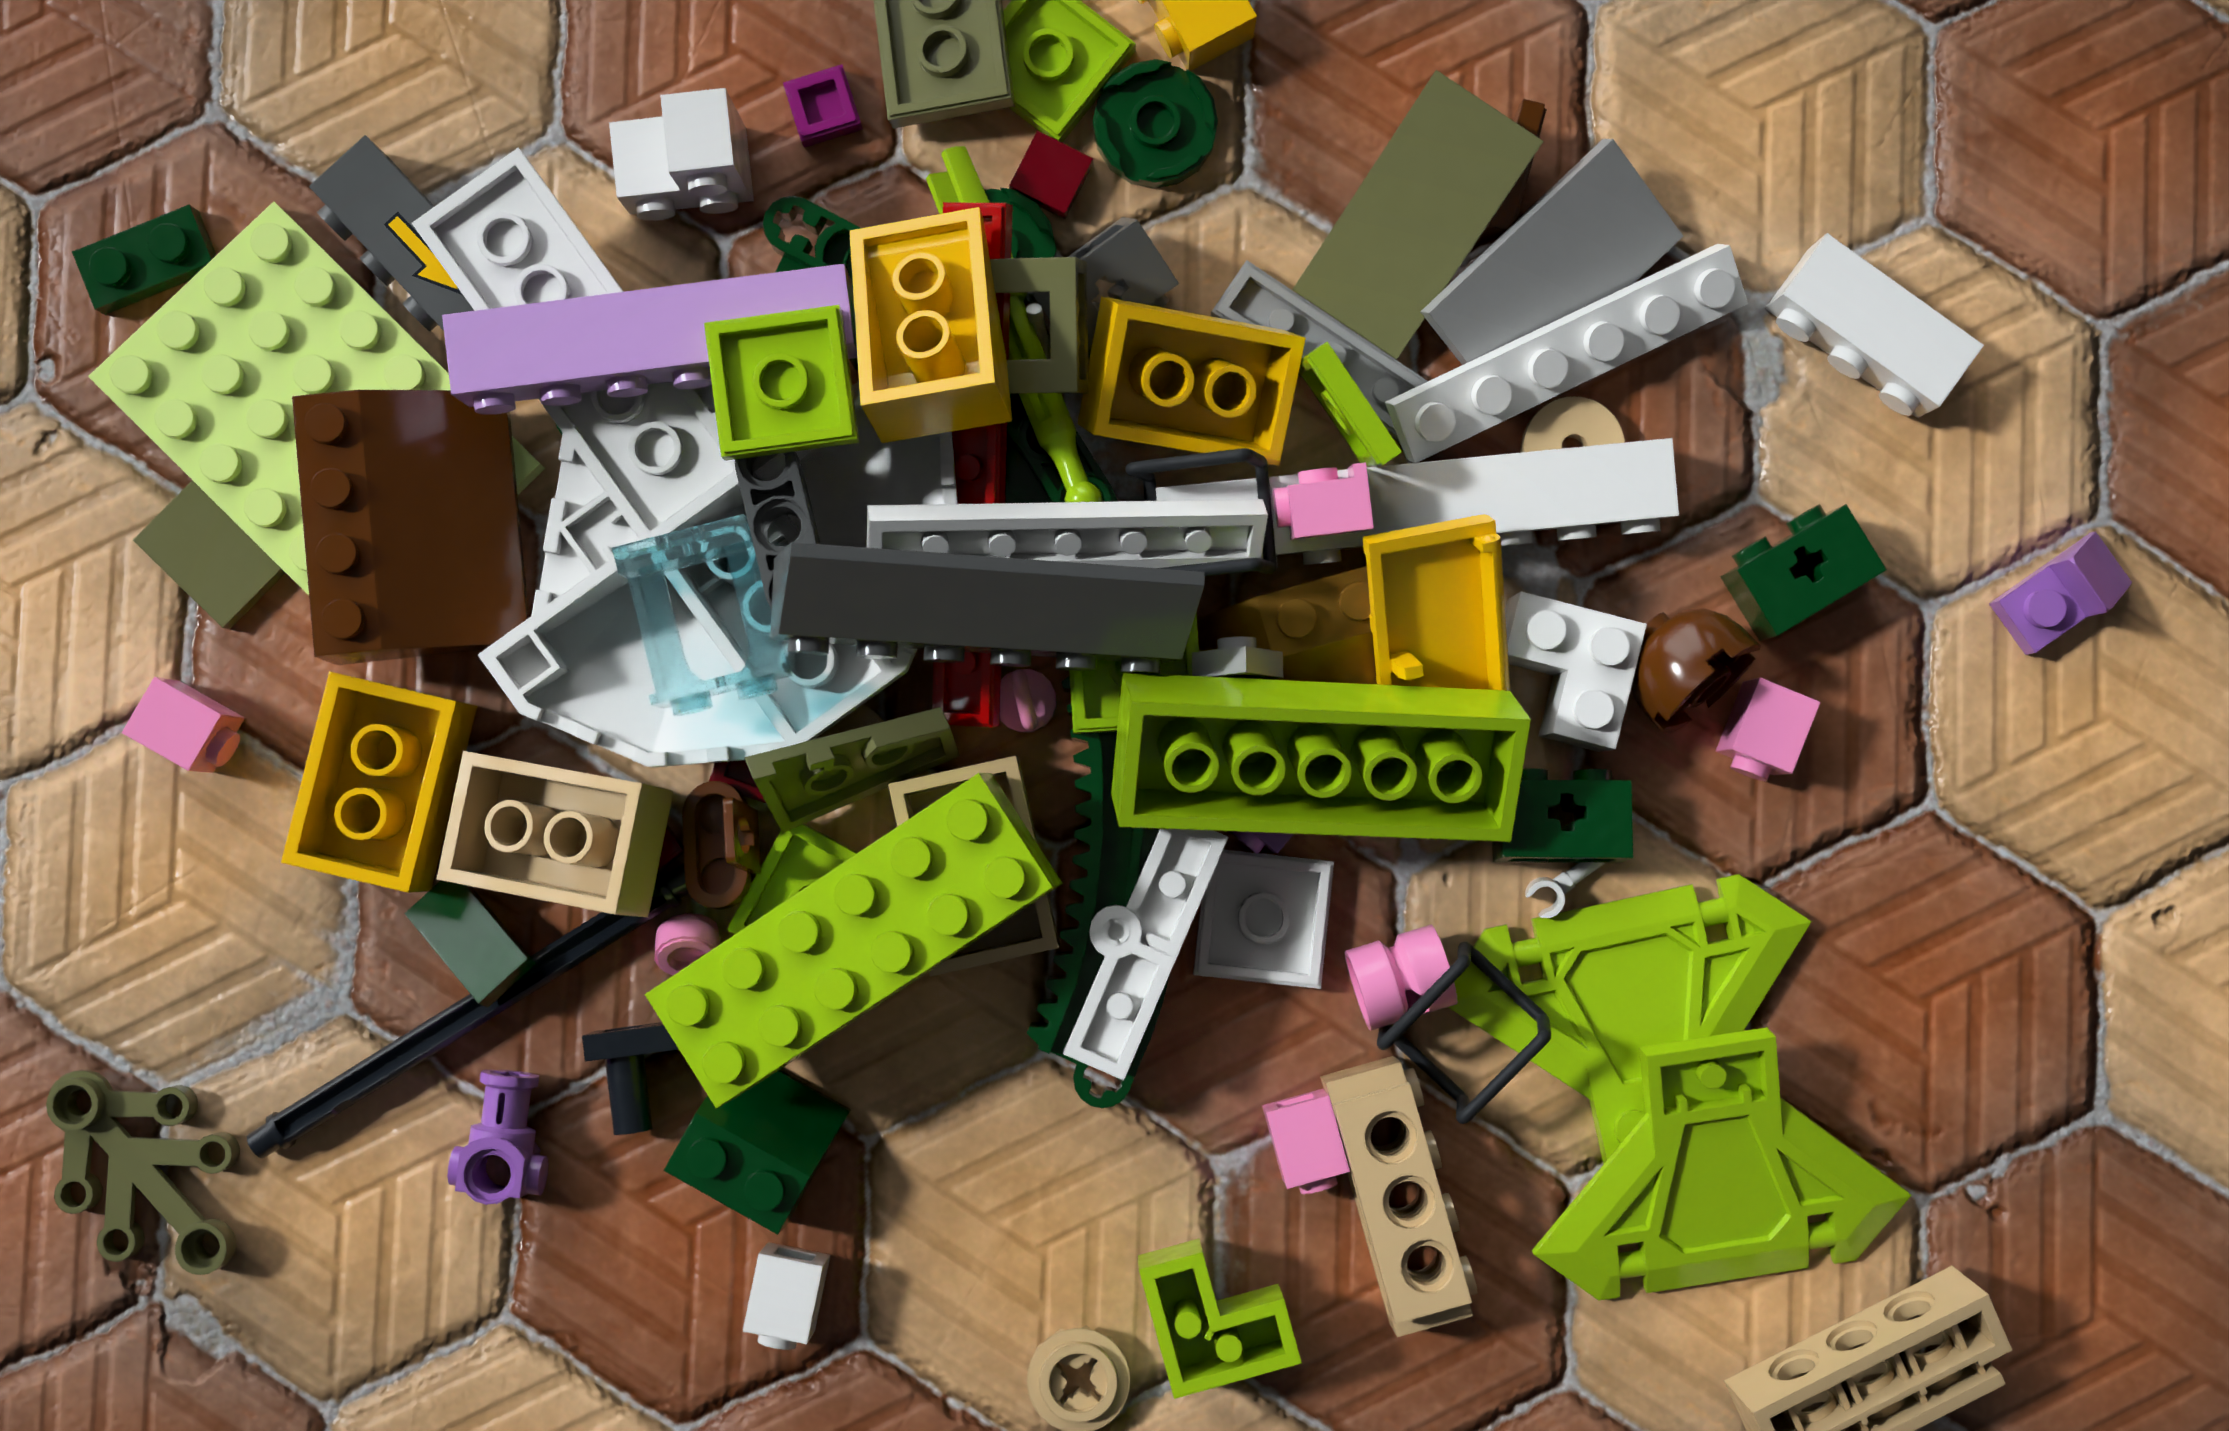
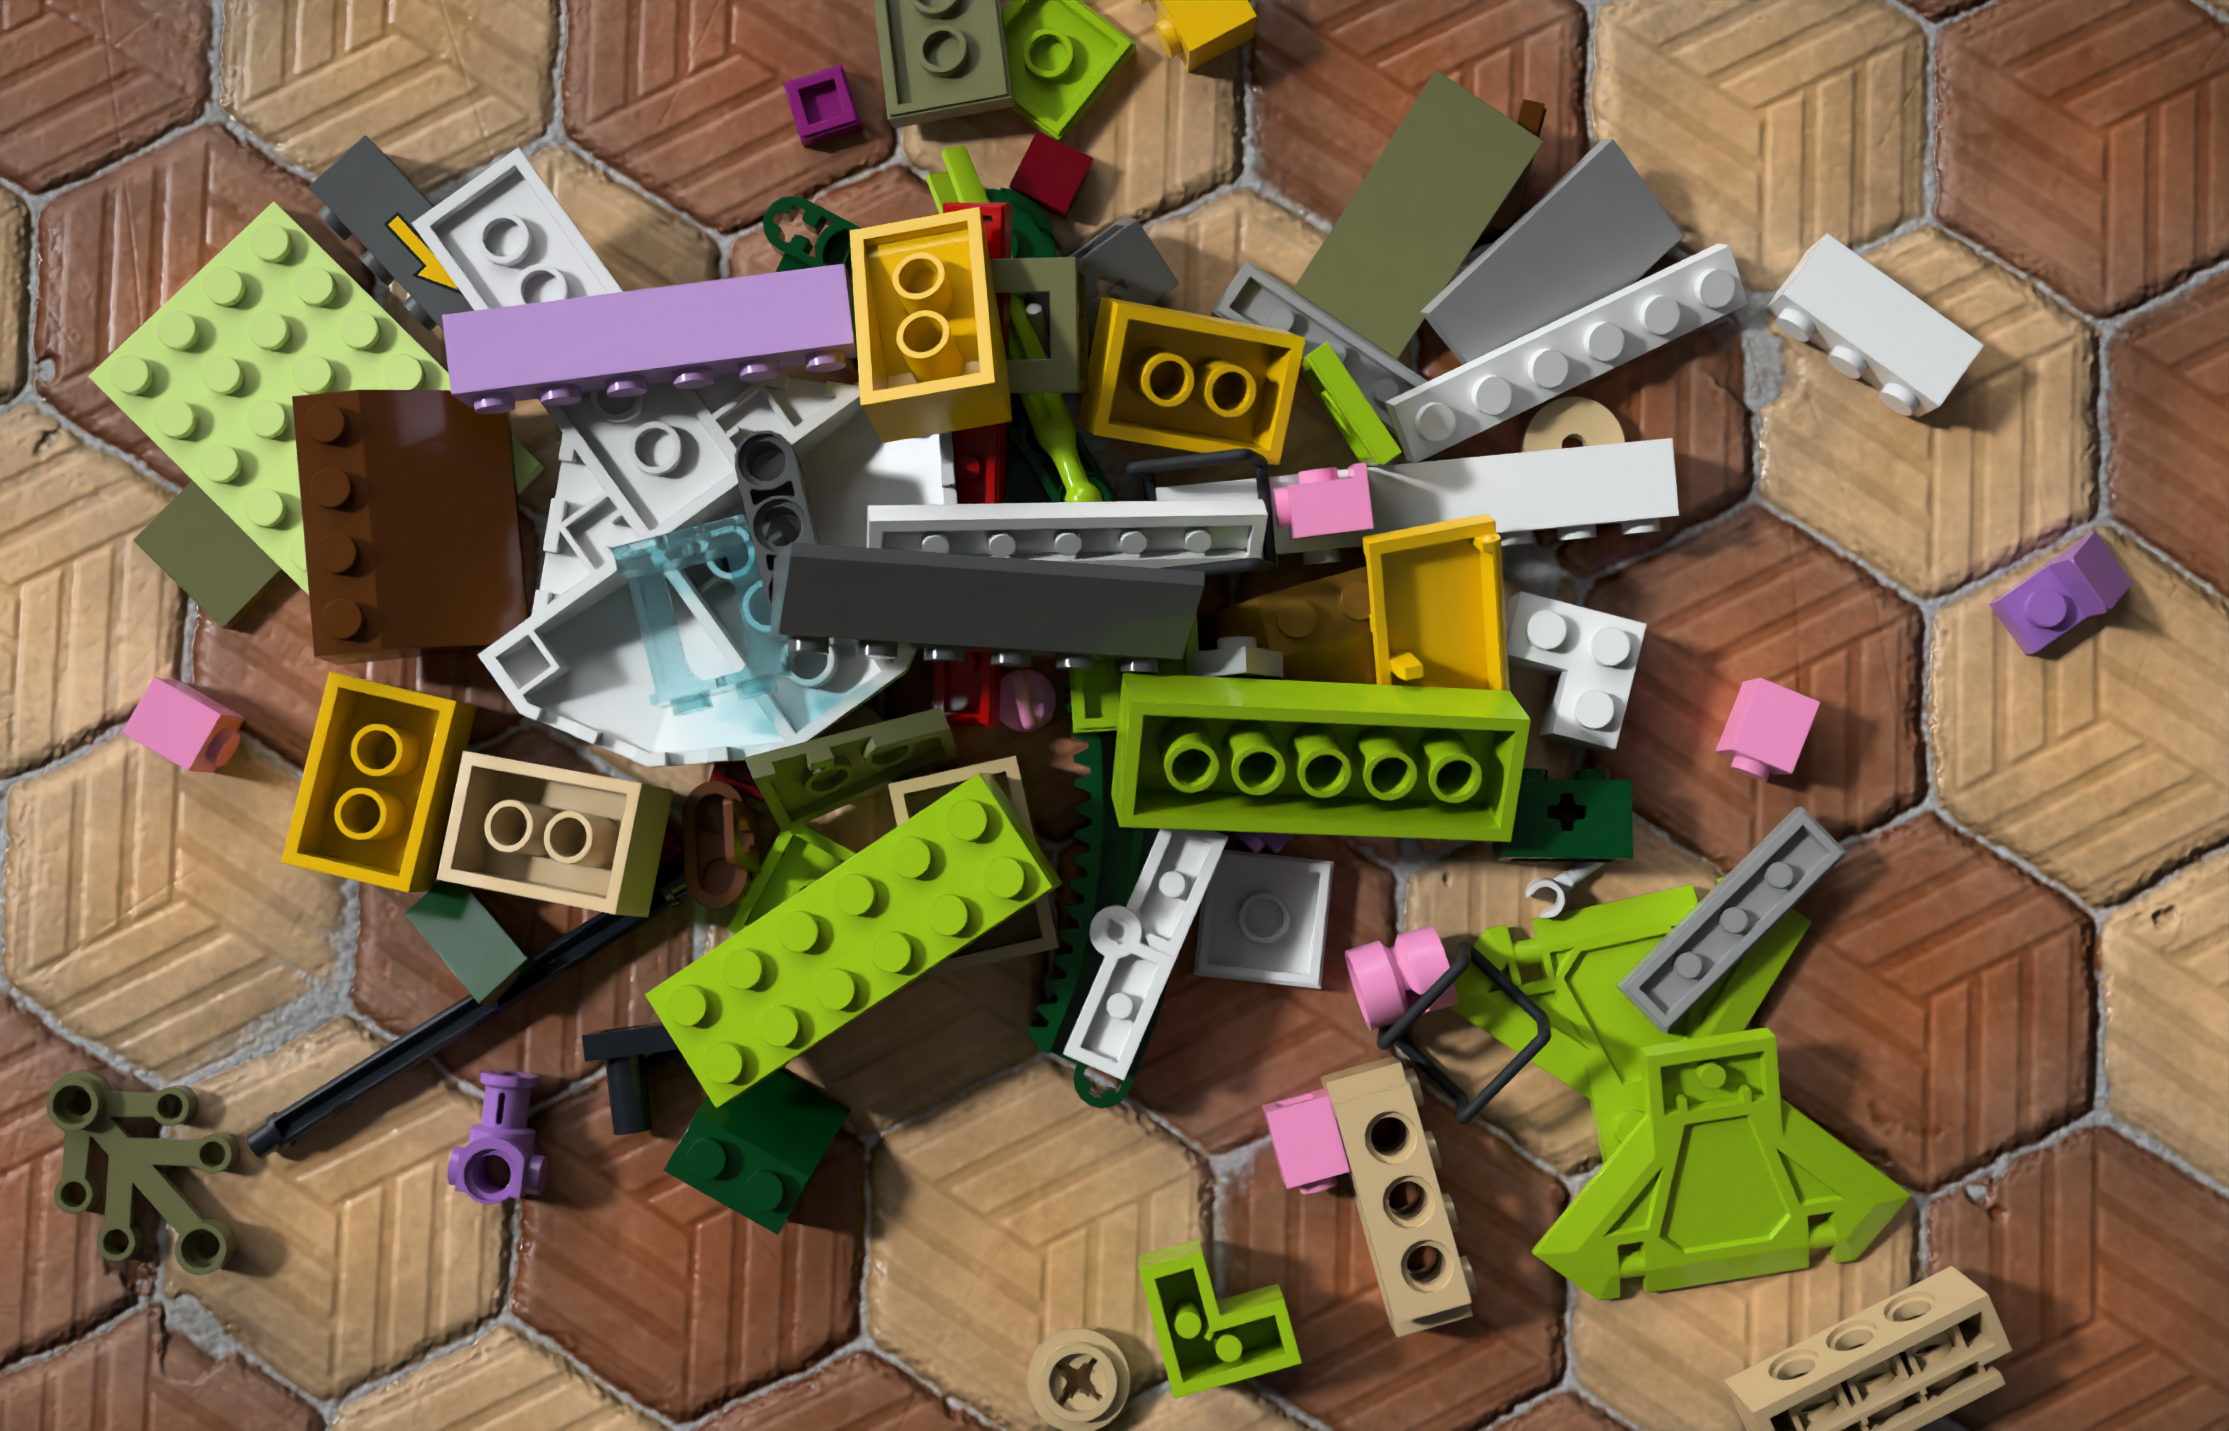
(145, 259): dark green plate -> none
(684, 158): white brick -> none
(684, 940): bright pink tile -> none
(781, 382): lime tile -> none
(786, 1295): white brick -> none
(1155, 124): dark green tile -> none
(1688, 663): reddish brown cylinder -> none
(1731, 919): none -> light grey tile
(1837, 559): dark green brick -> none

